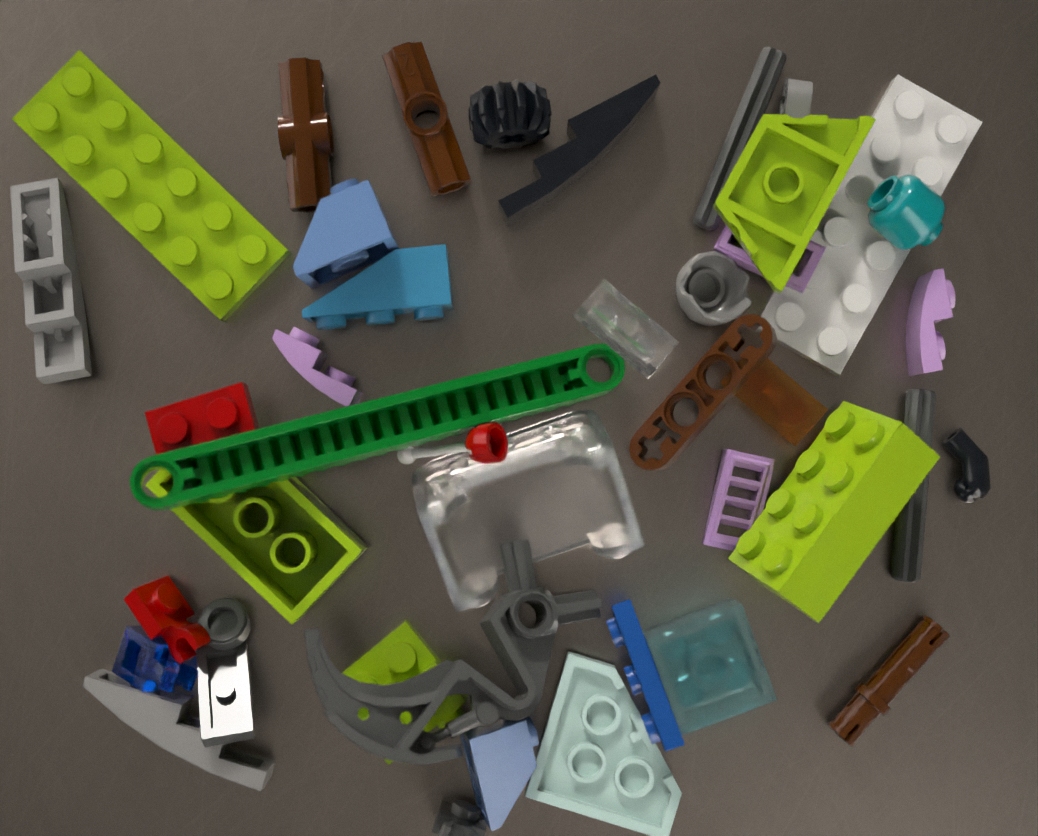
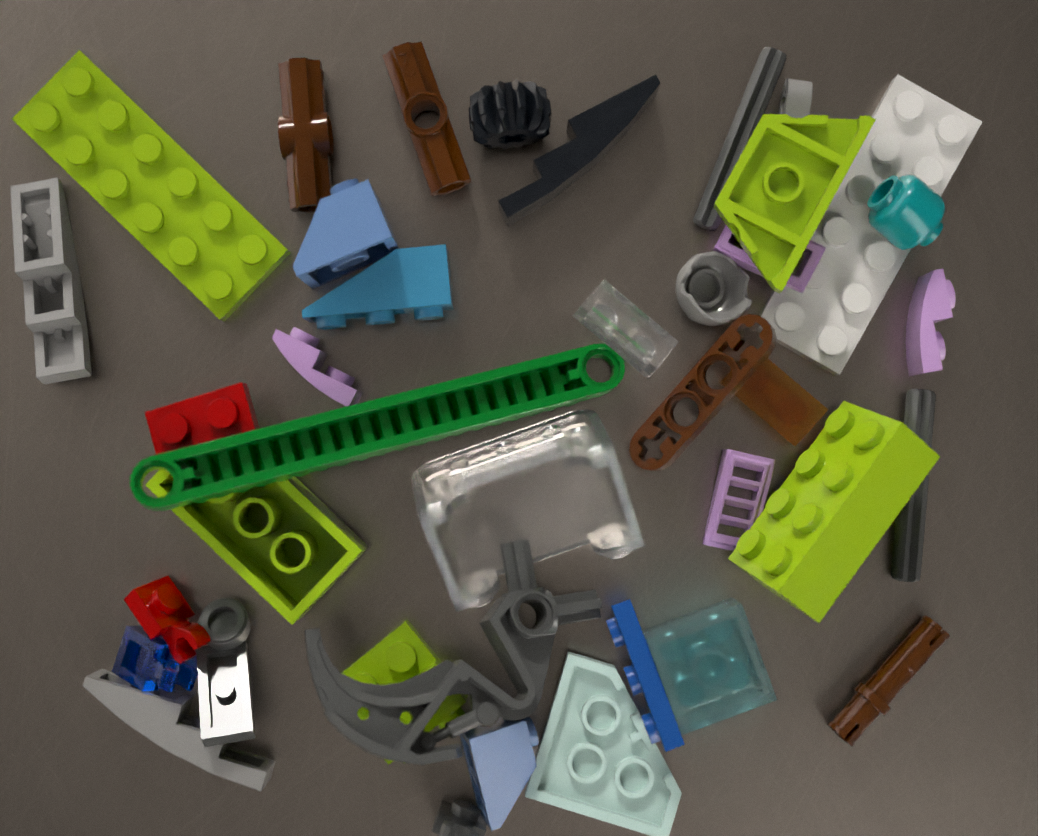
(484, 444): red hinge -> none
(974, 466): black arm -> none

